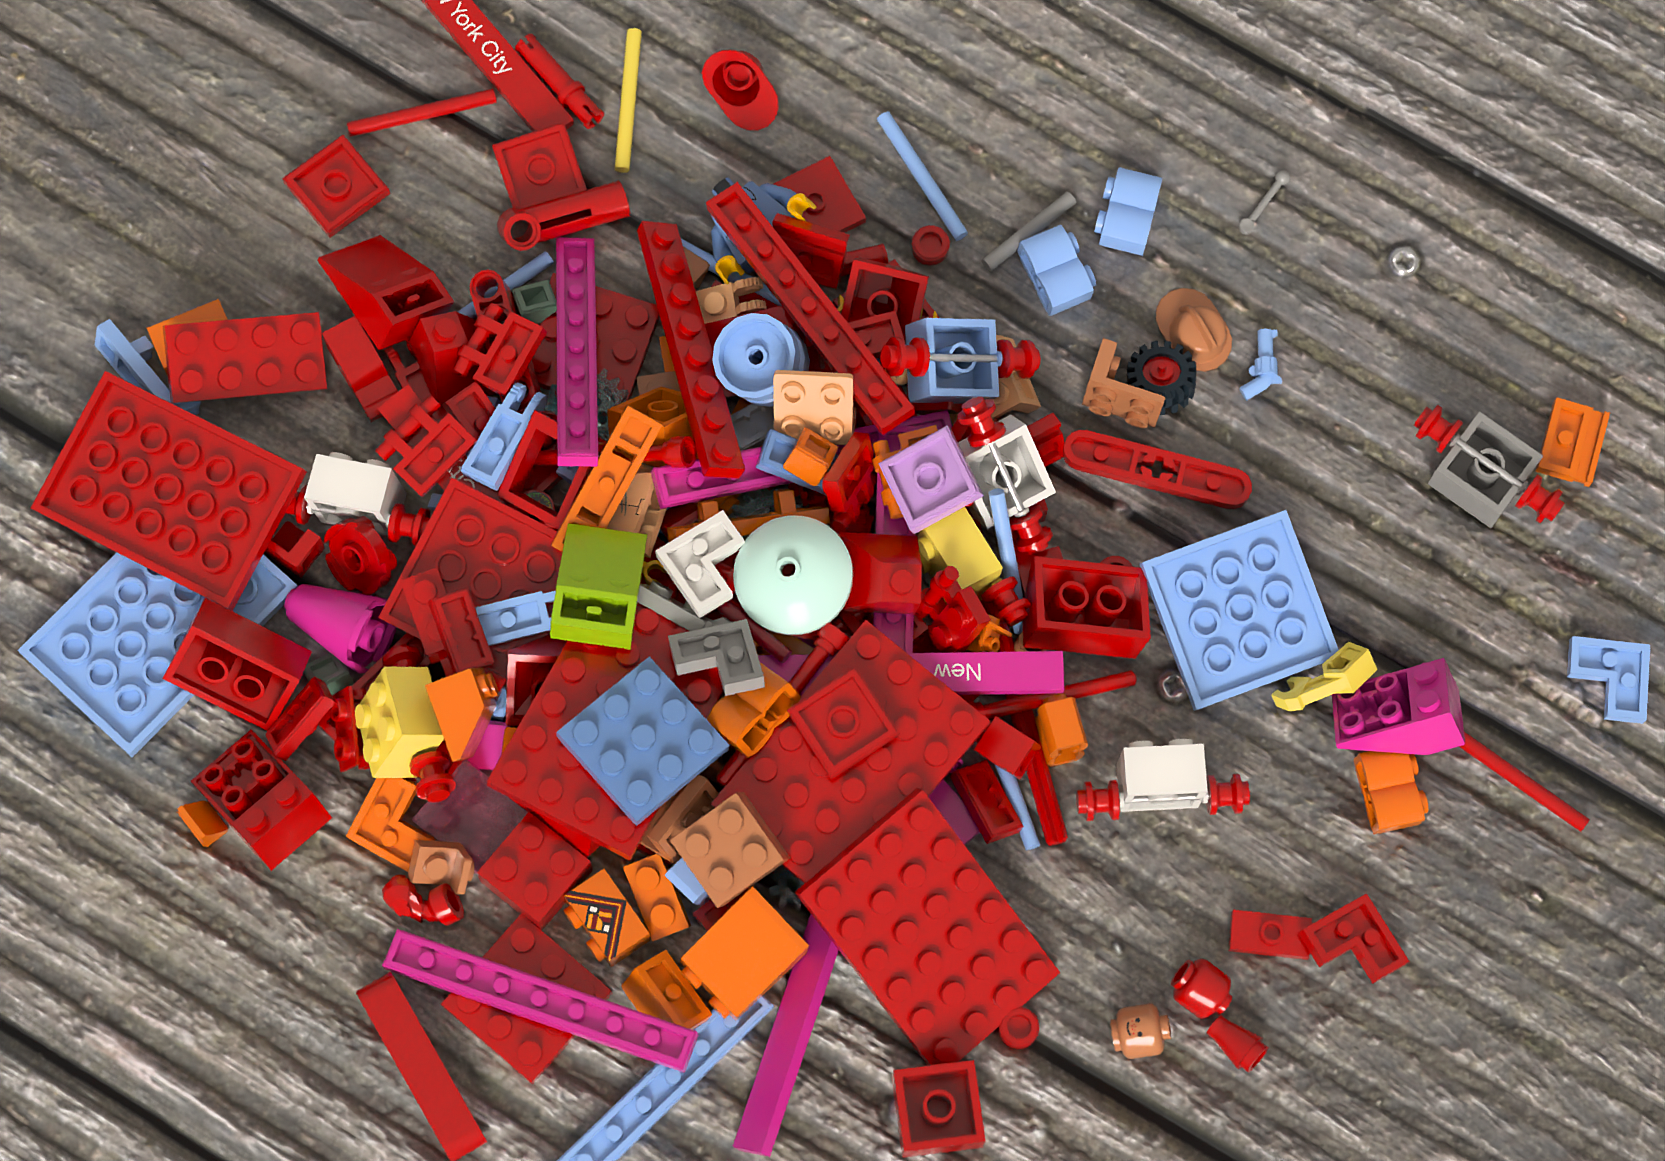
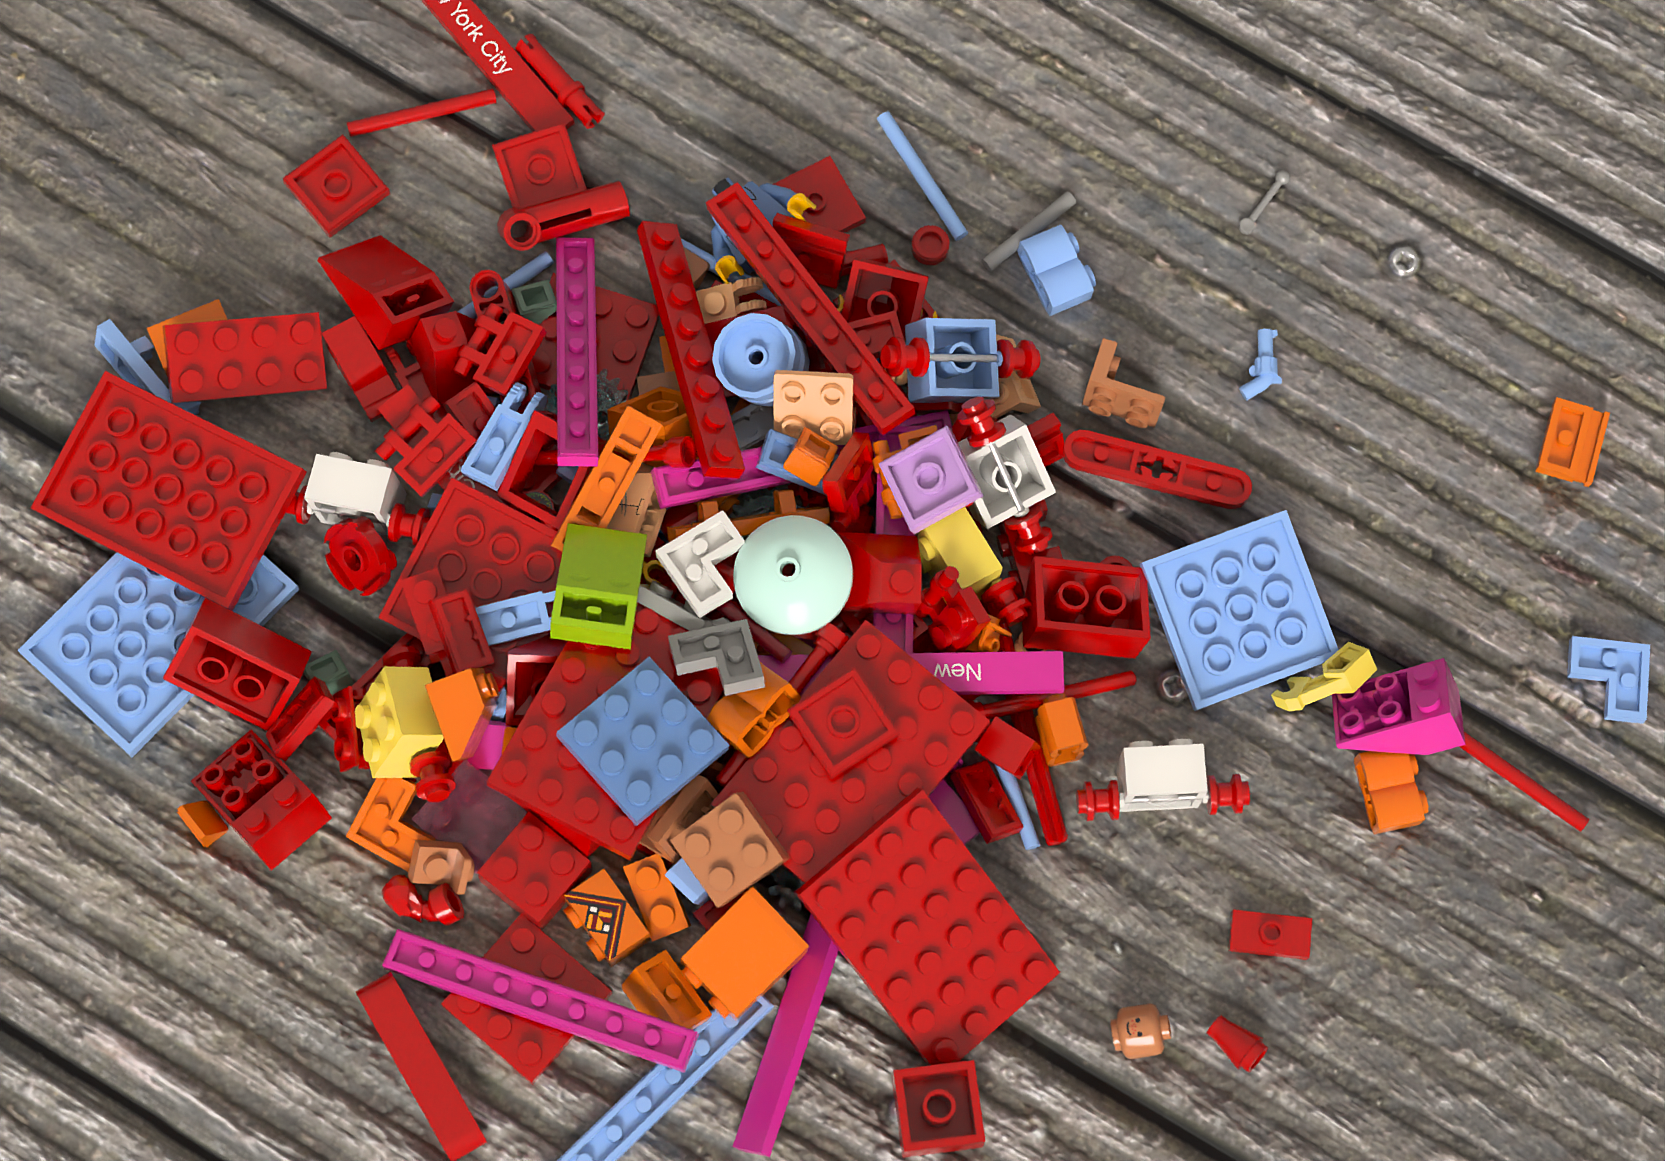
(295, 548): red panel -> none
(342, 623): dark pink cone -> none
(628, 100): light yellow bar -> none
(741, 88): red piece -> none
(1005, 542): light blue bar -> none
(1019, 1028): red tile -> none
(1129, 212): light blue brick -> none
(1164, 373): black wheel -> none
(1194, 322): nougat piece -> none
(1202, 988): red head -> none
(1358, 929): red plate -> none
(1486, 468): light grey brick -> none

